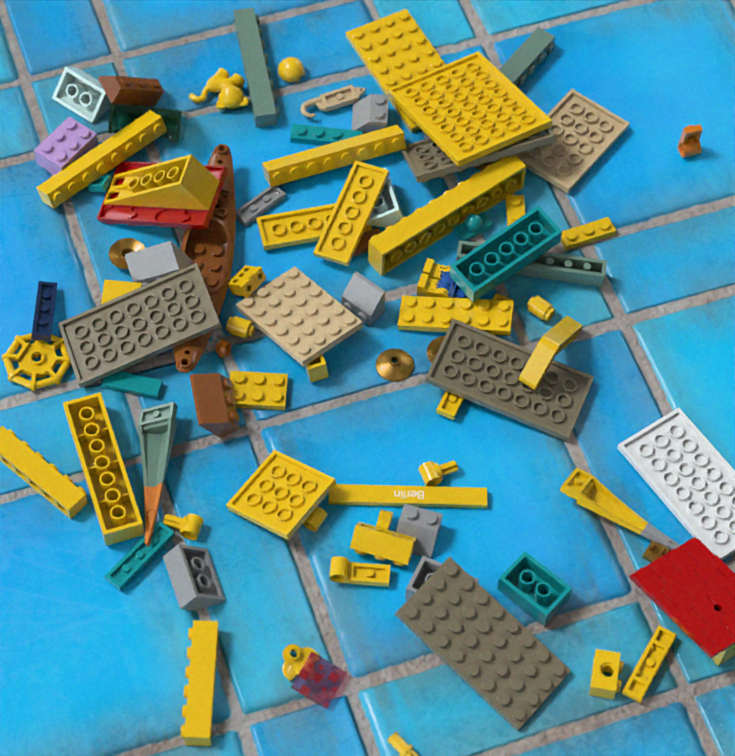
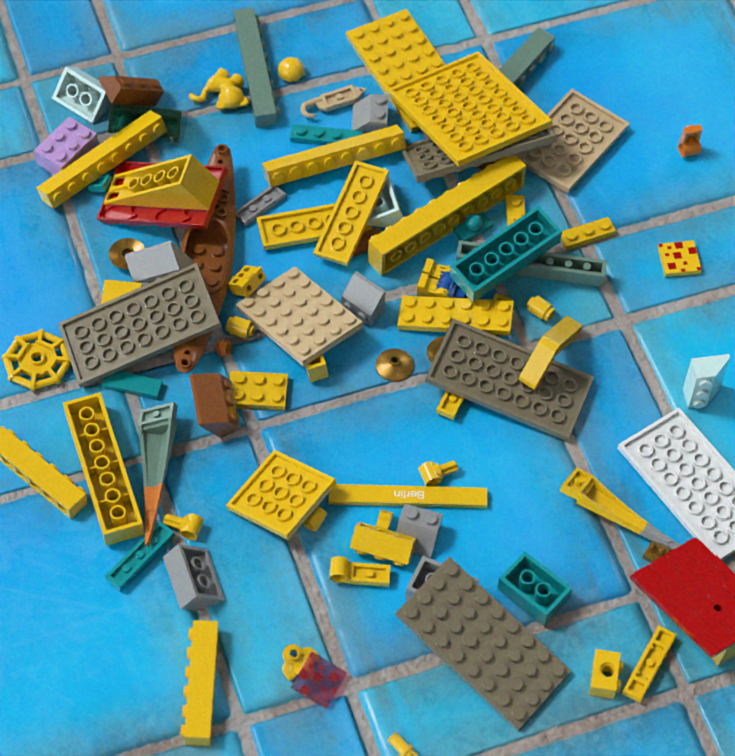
(44, 311): dark blue plate -> none
(679, 258): none -> yellow tile
(704, 379): none -> light aqua slope

